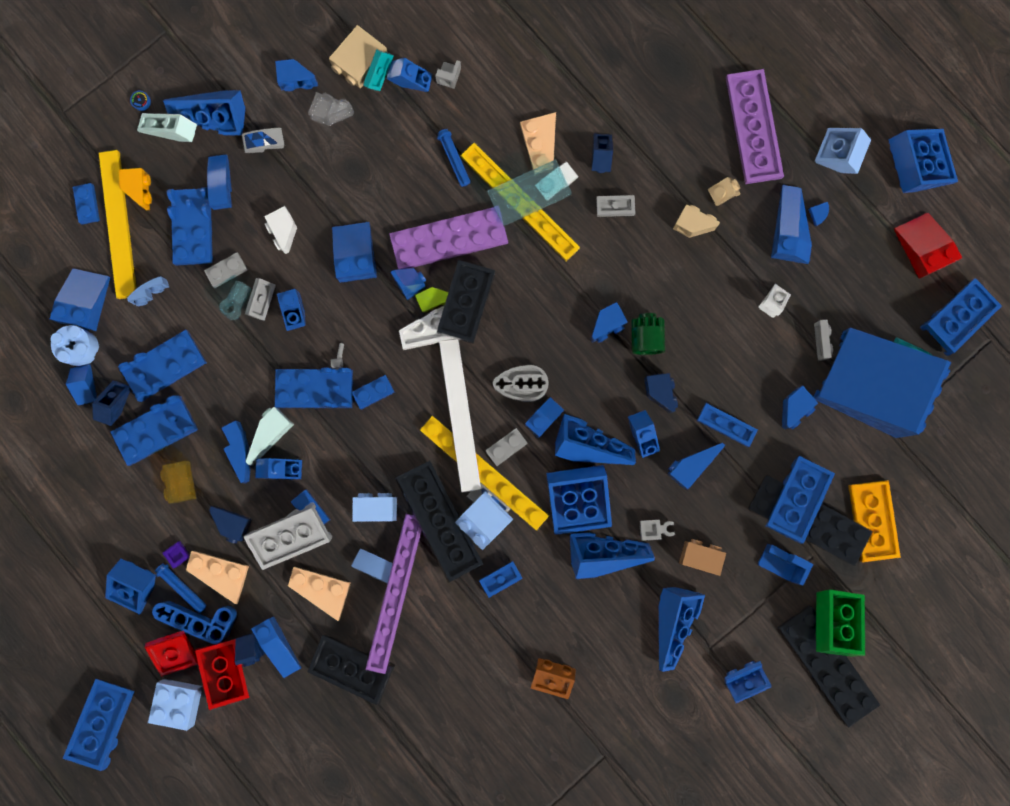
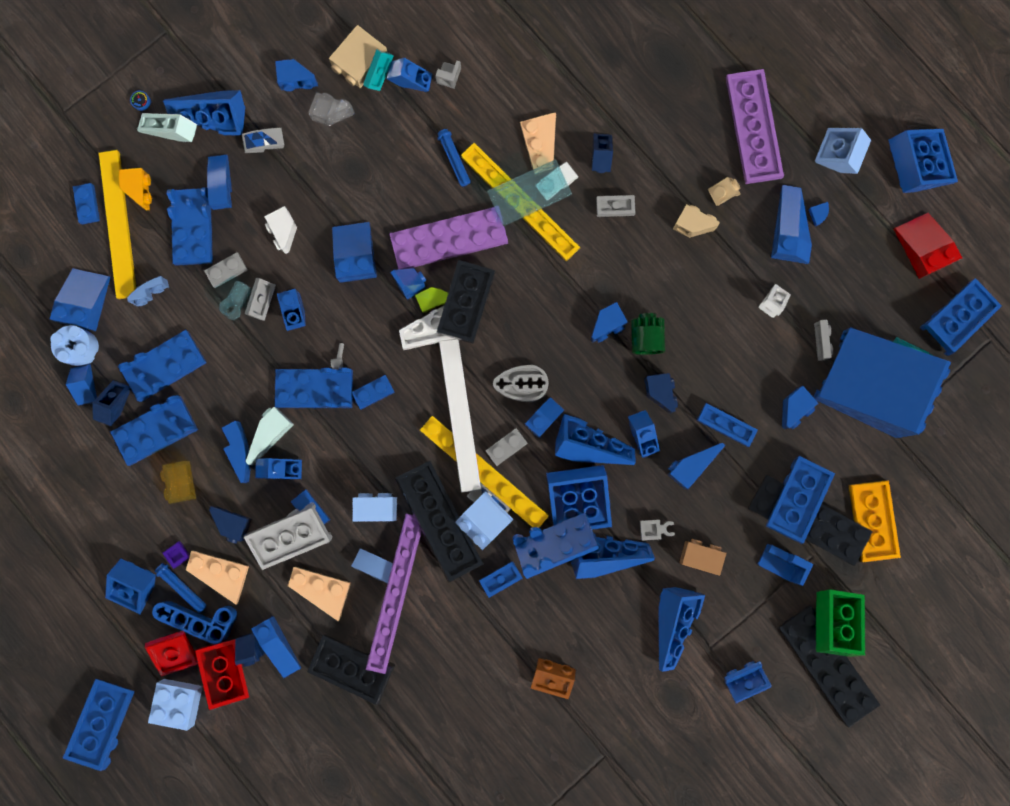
(554, 545): none -> blue hinge

